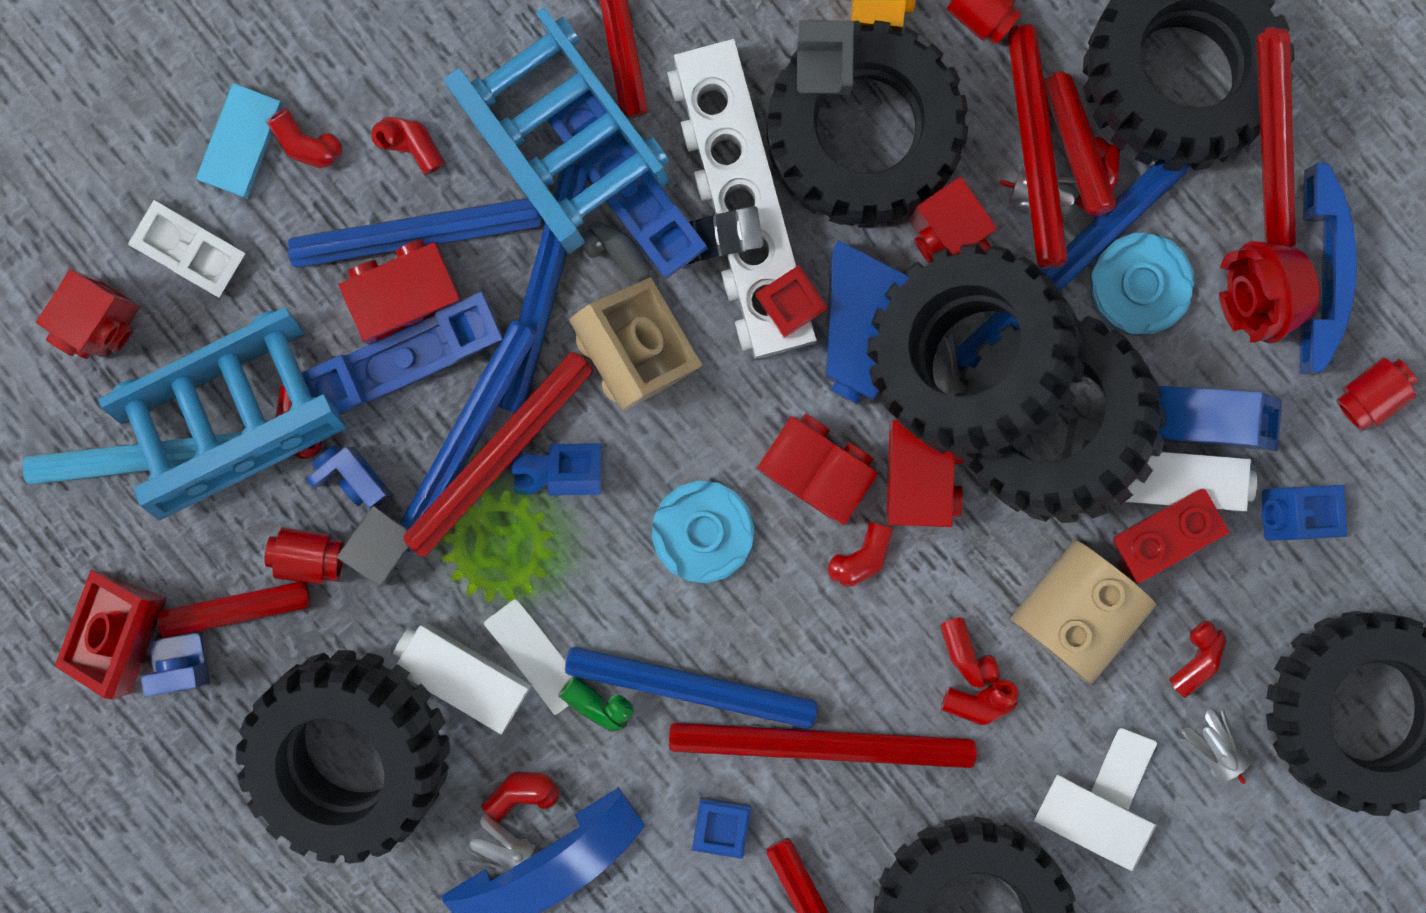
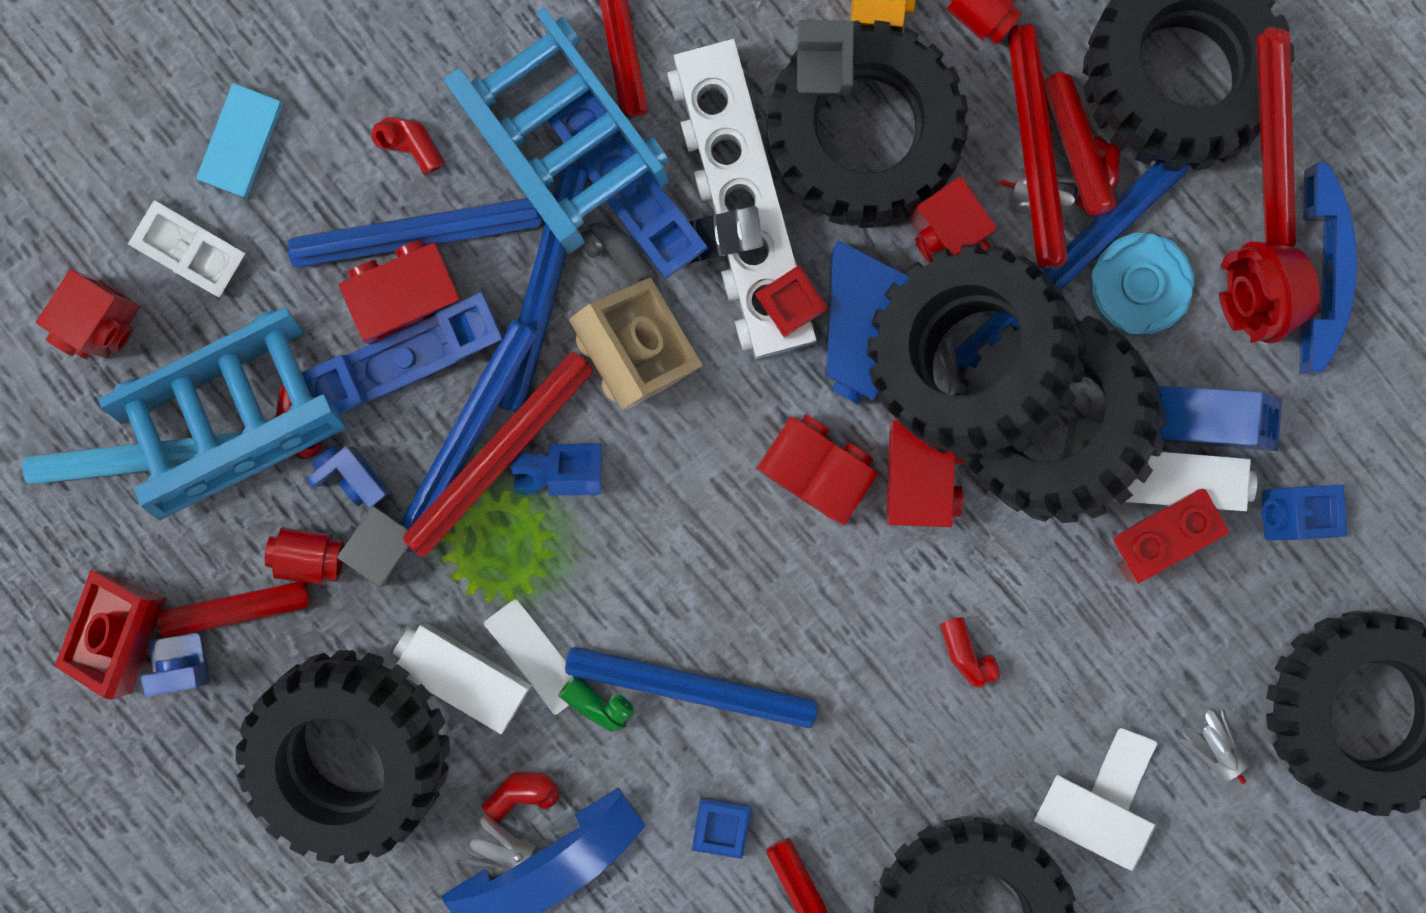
(301, 147): red arm -> none
(702, 531): medium azure tile -> none
(822, 745): red axle -> none
(865, 562): red arm -> none
(985, 705): red arm -> none
(1083, 611): tan brick -> none
(1206, 661): red arm -> none
(1377, 393): red brick -> none

